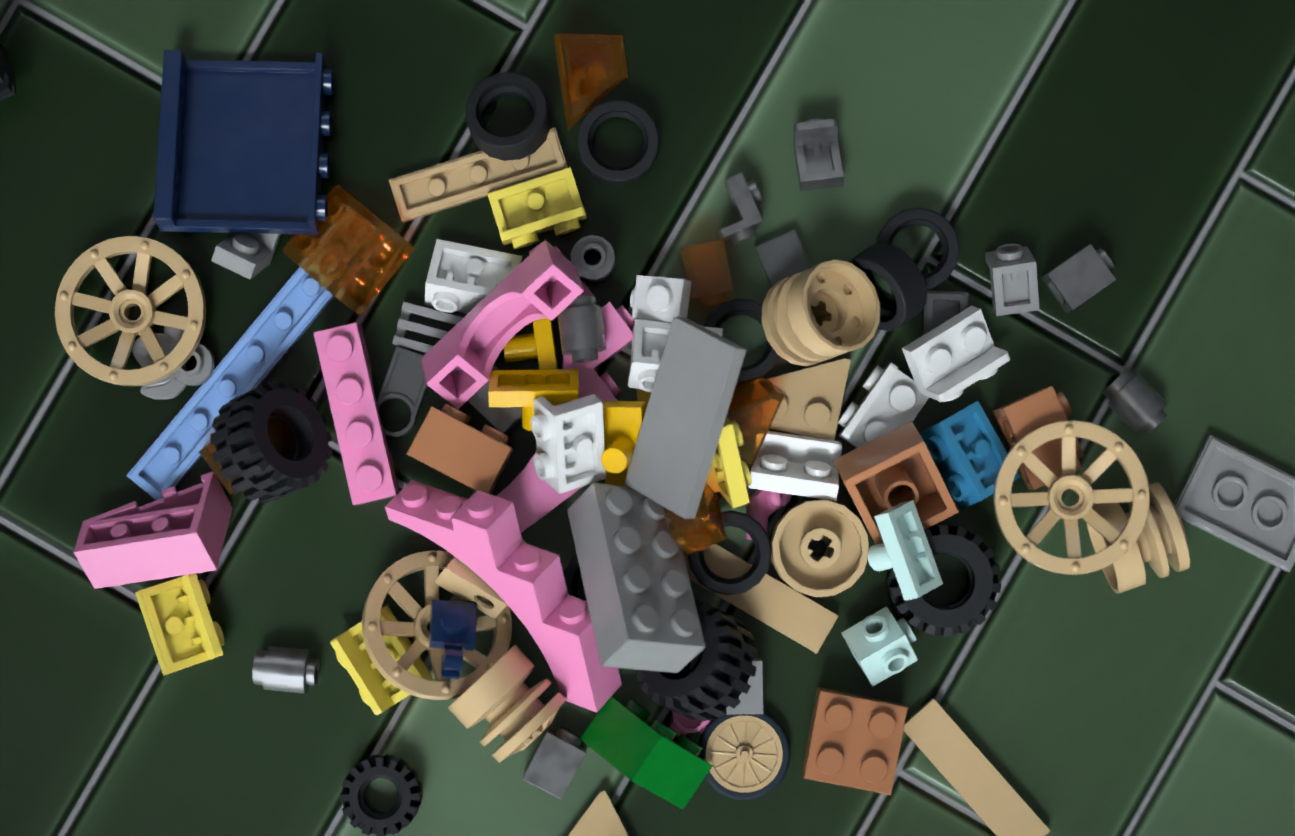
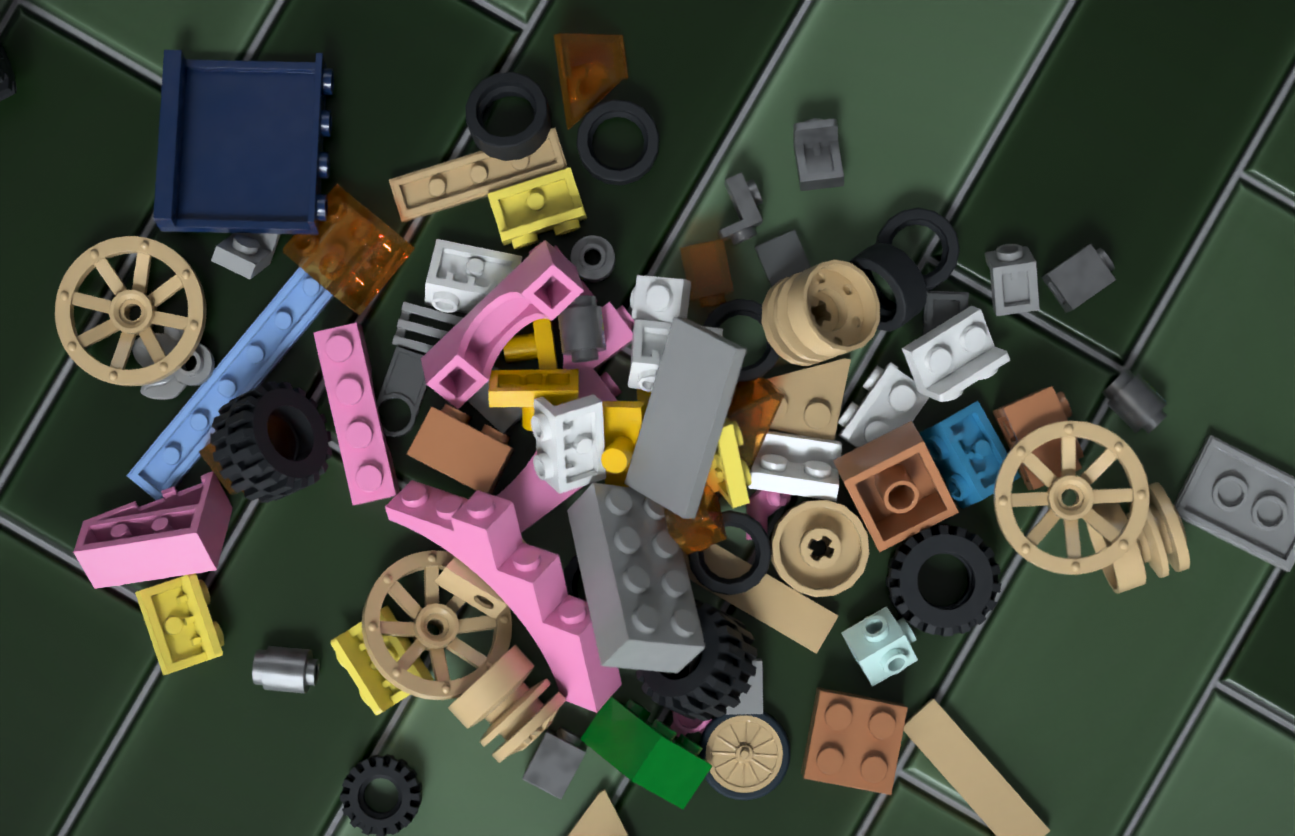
(453, 631): dark blue plate -> none
(905, 551): light aqua tile -> none

